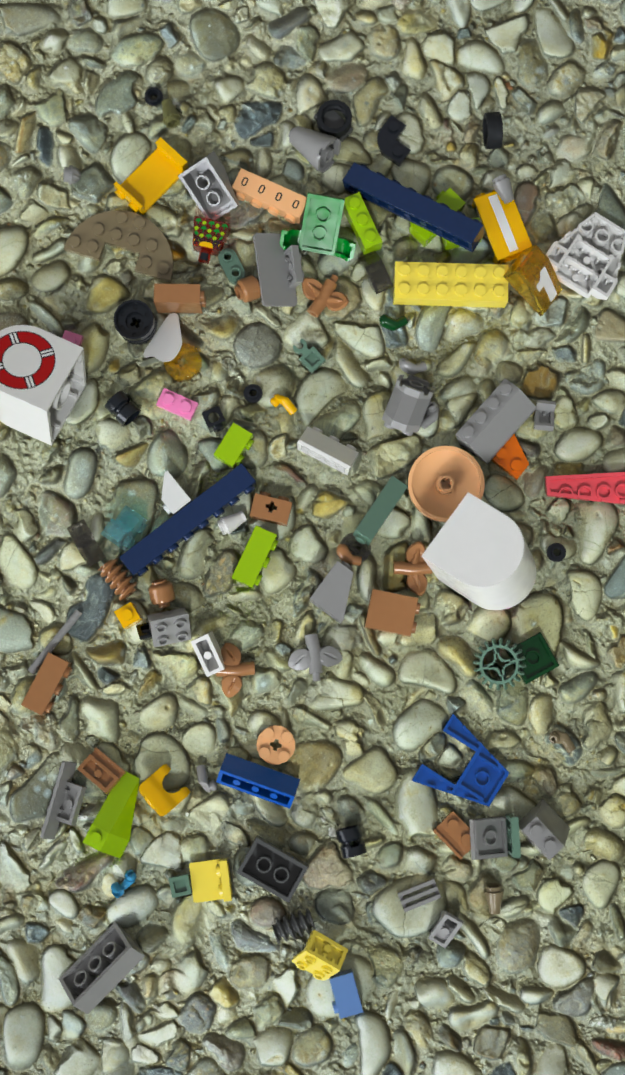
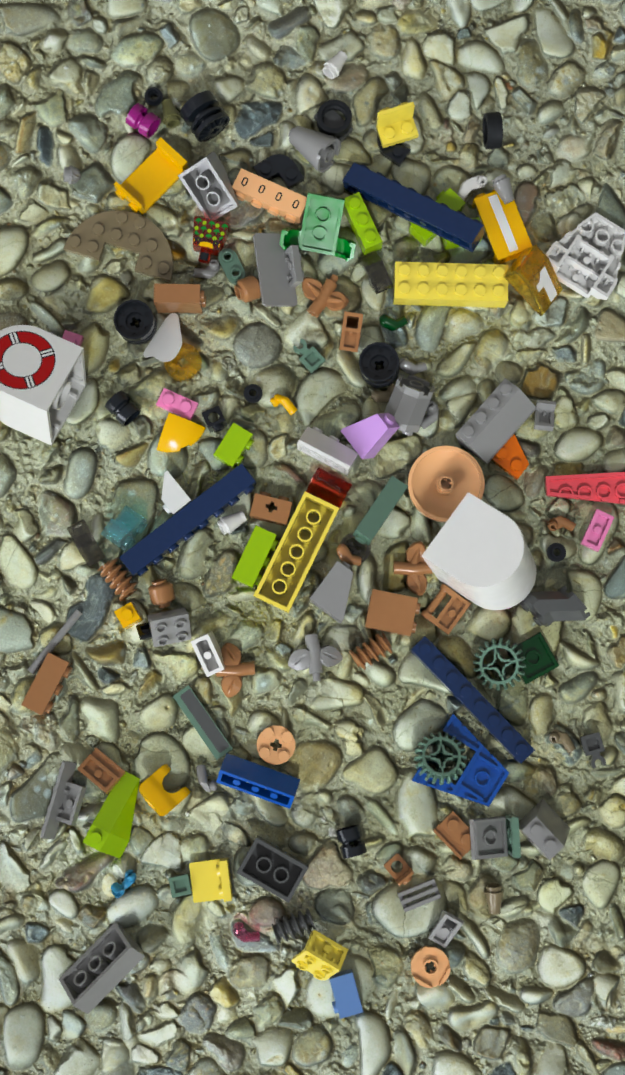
(145, 122): none -> magenta wheel
(178, 434): none -> yellow brick
(202, 722): none -> tile
(204, 116): none -> black wheel
(209, 271): none -> light grey arm
(244, 935): none -> clear pink arm
(281, 166): none -> black plate
(296, 552): none -> light yellow brick
(328, 487): none -> clear red panel
(334, 66): none -> white cone
(351, 331): none -> medium nougat brick
(371, 434): none -> lavender slope
(371, 651): none -> medium nougat piece
(378, 354): none -> black wheel
(382, 396): none -> dark tan arm
(396, 124): none -> light yellow bracket
(404, 875): none -> medium nougat bracket
(432, 758): none -> sand green gear
(433, 977): none -> light nougat plate
(450, 613): none -> medium nougat plate
(471, 184): none -> white arm
(472, 700): none -> dark blue brick
(554, 607): none -> dark grey brick
(559, 522): none -> medium nougat arm
(593, 745): none -> dark grey plate
(597, 530): none -> bright pink plate

